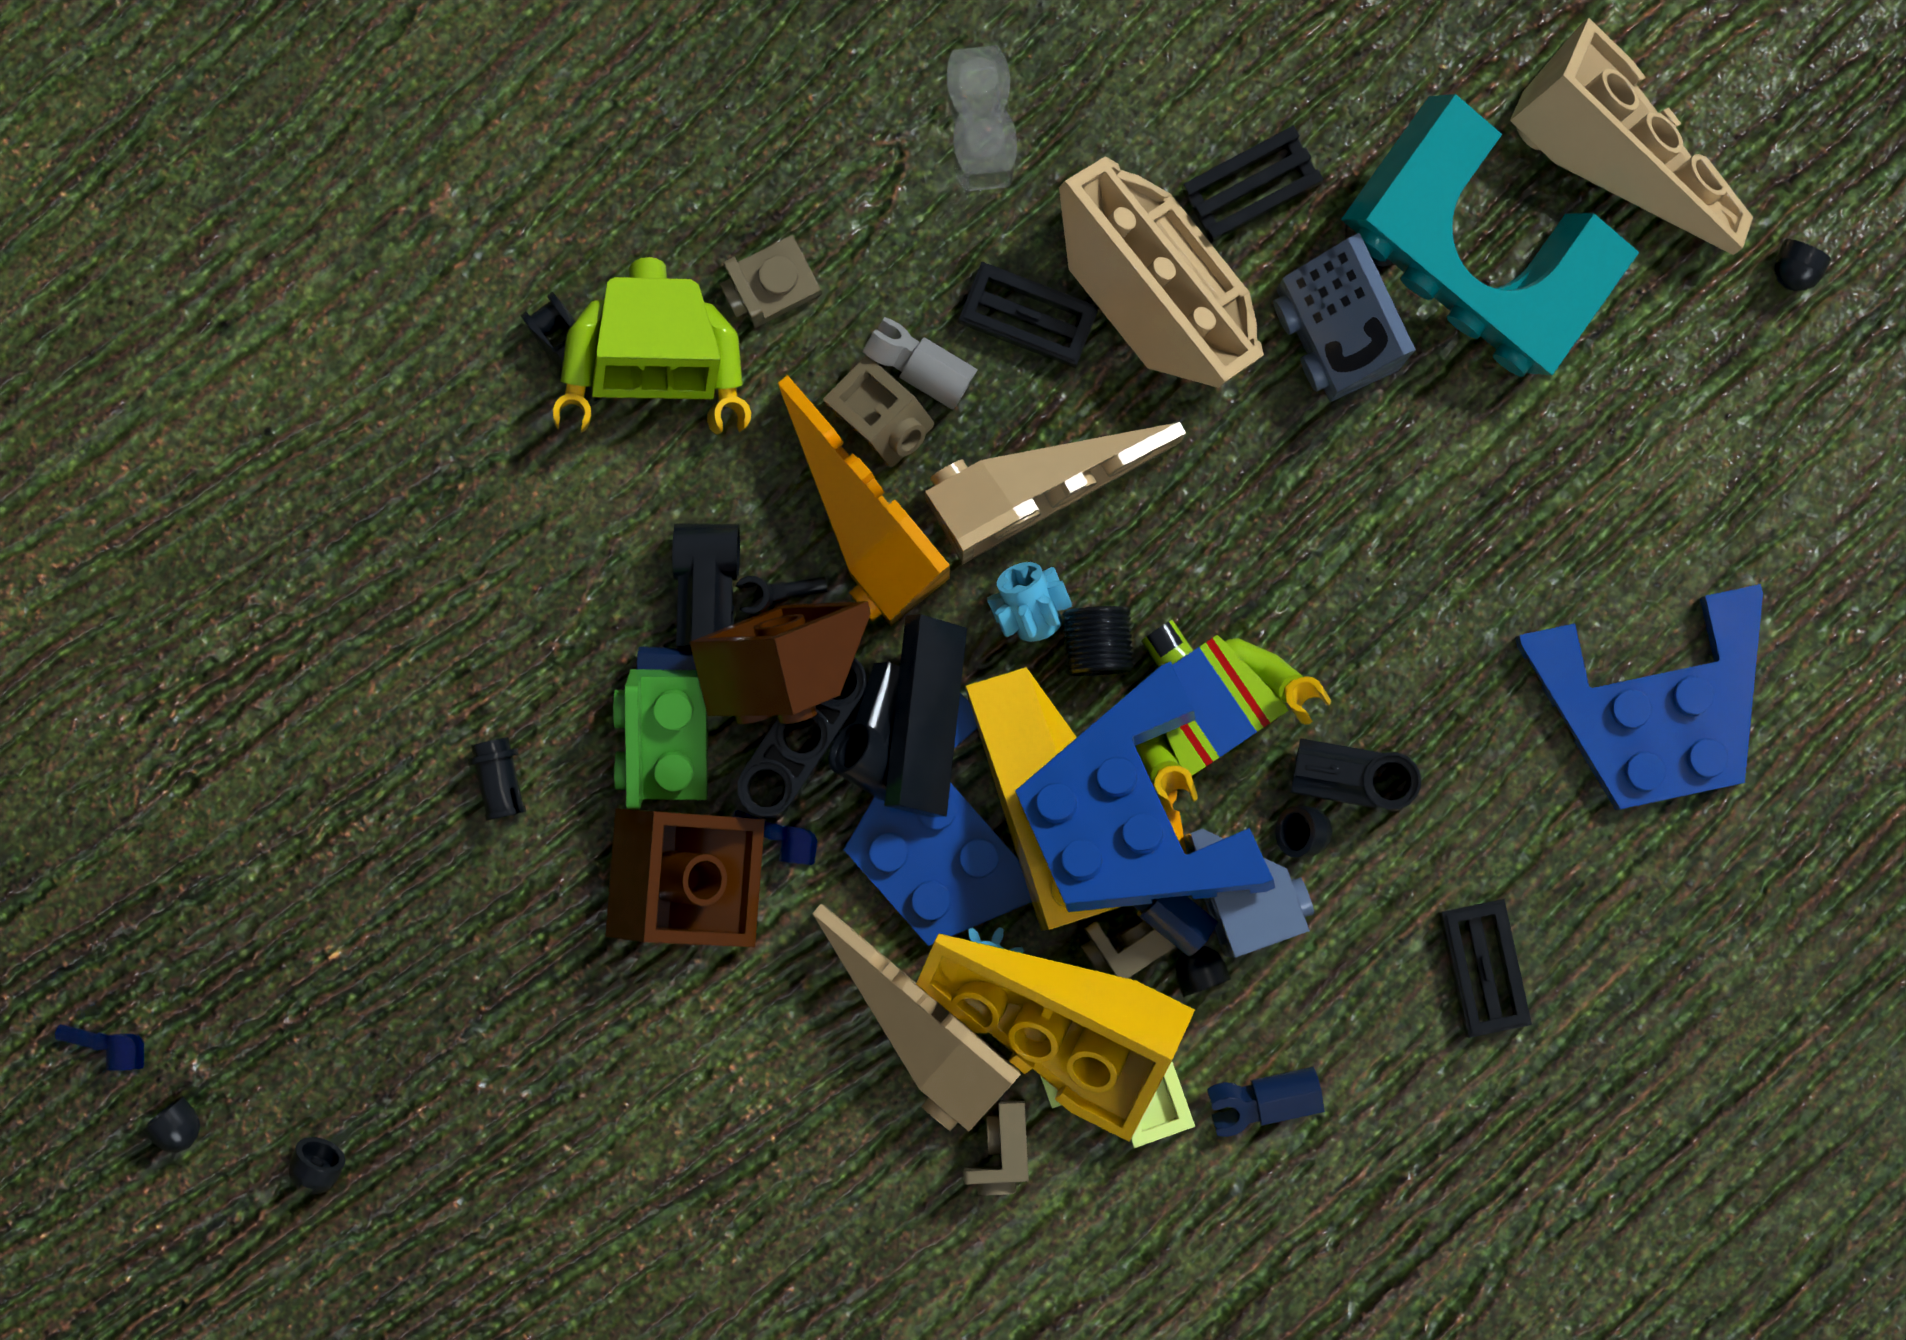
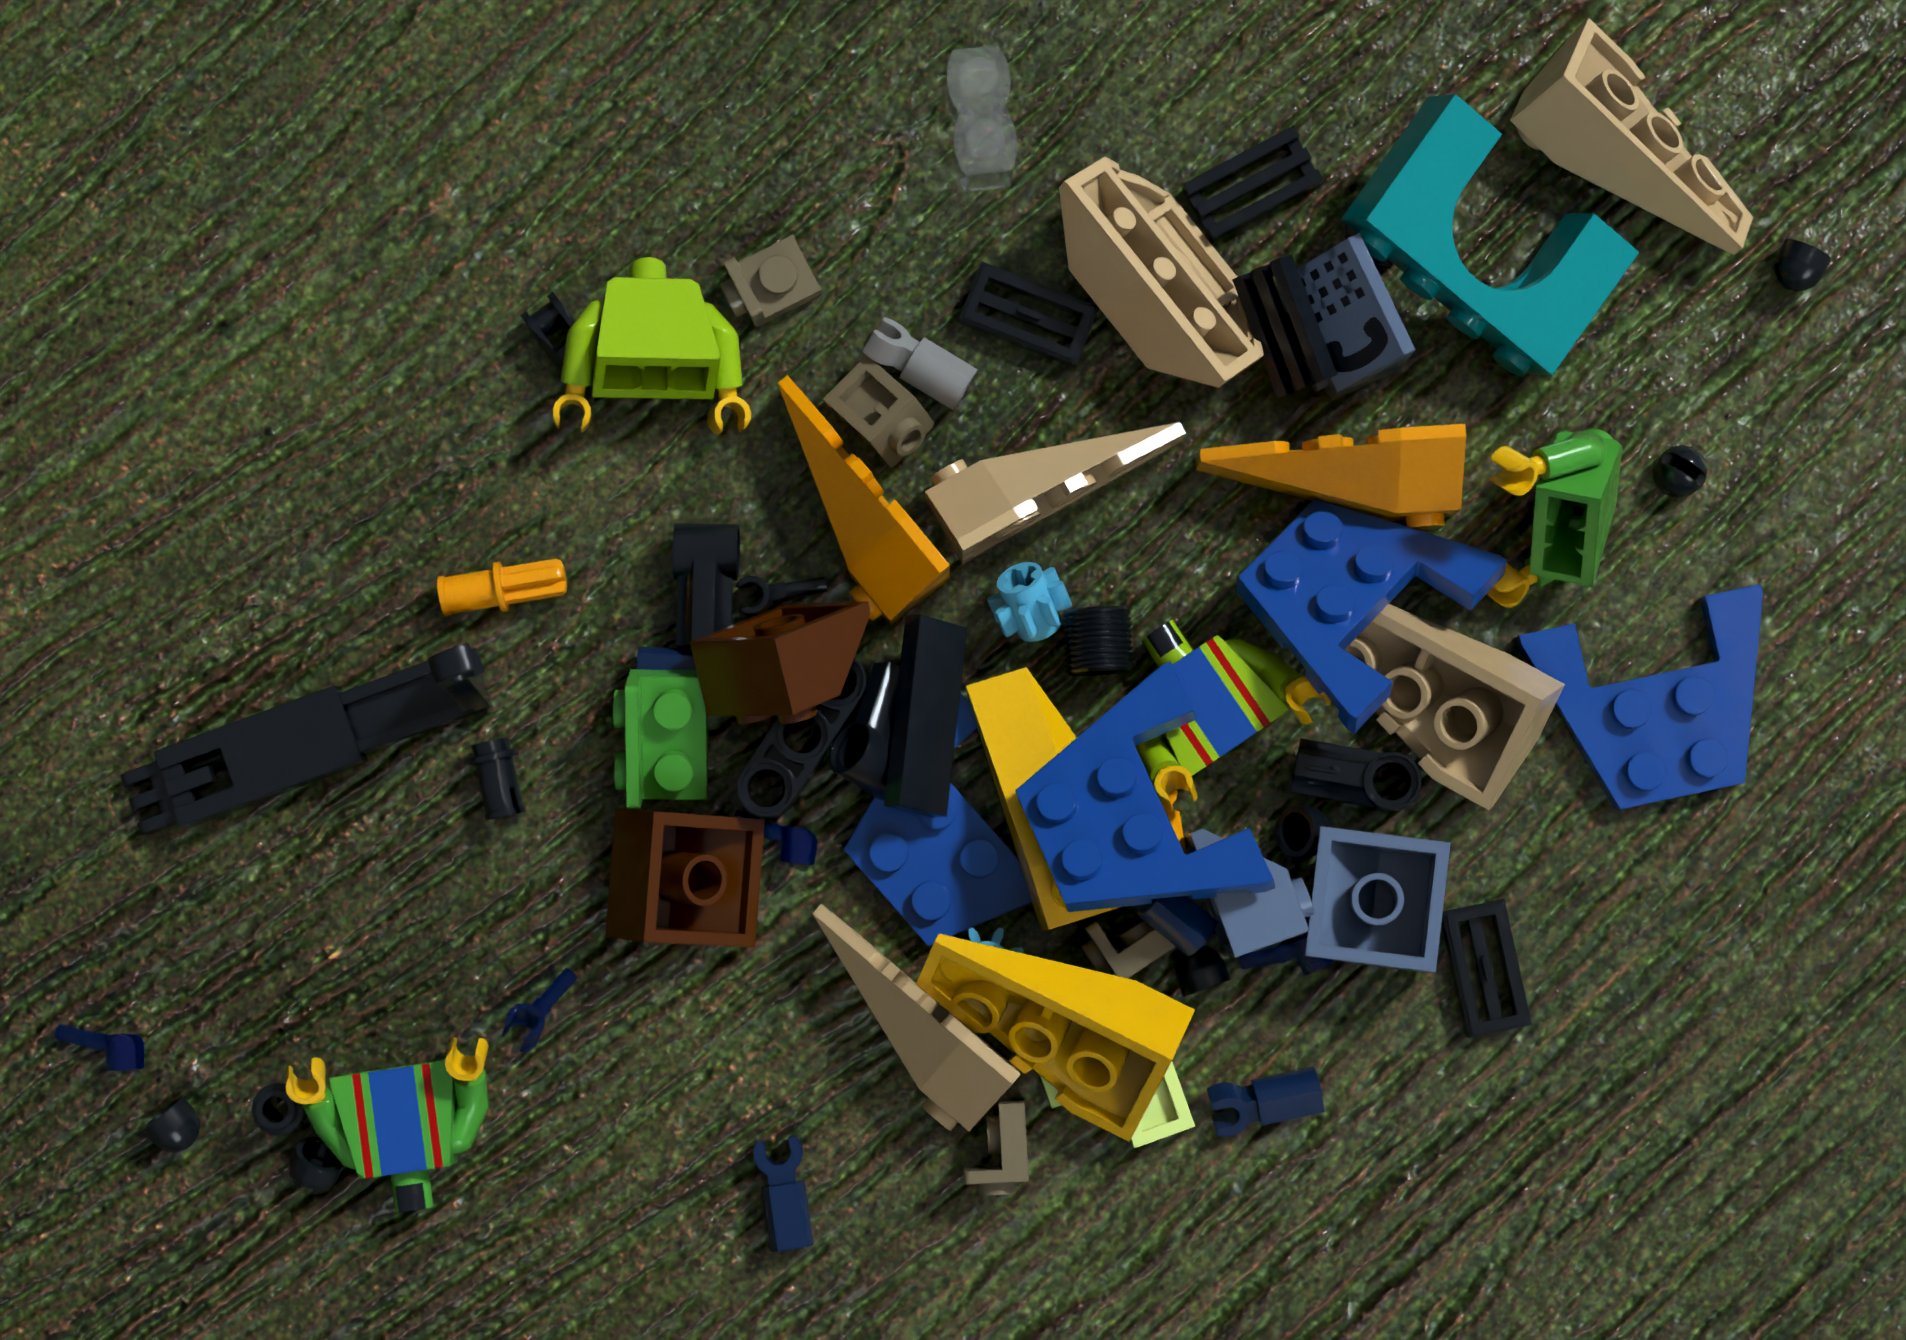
(267, 1114): none -> black pin
(306, 739): none -> black hinge
(398, 1118): none -> torso
(501, 586): none -> light orange axle
(534, 1014): none -> clear blue hand
(785, 1199): none -> dark blue bar
(1278, 329): none -> black tile
(1283, 954): none -> clear blue hand
(1332, 580): none -> blue wing
(1378, 899): none -> sand blue slope
(1393, 476): none -> light orange wedge
(1457, 701): none -> tan wedge
(1570, 511): none -> bright green torso
(1672, 480): none -> black hinge

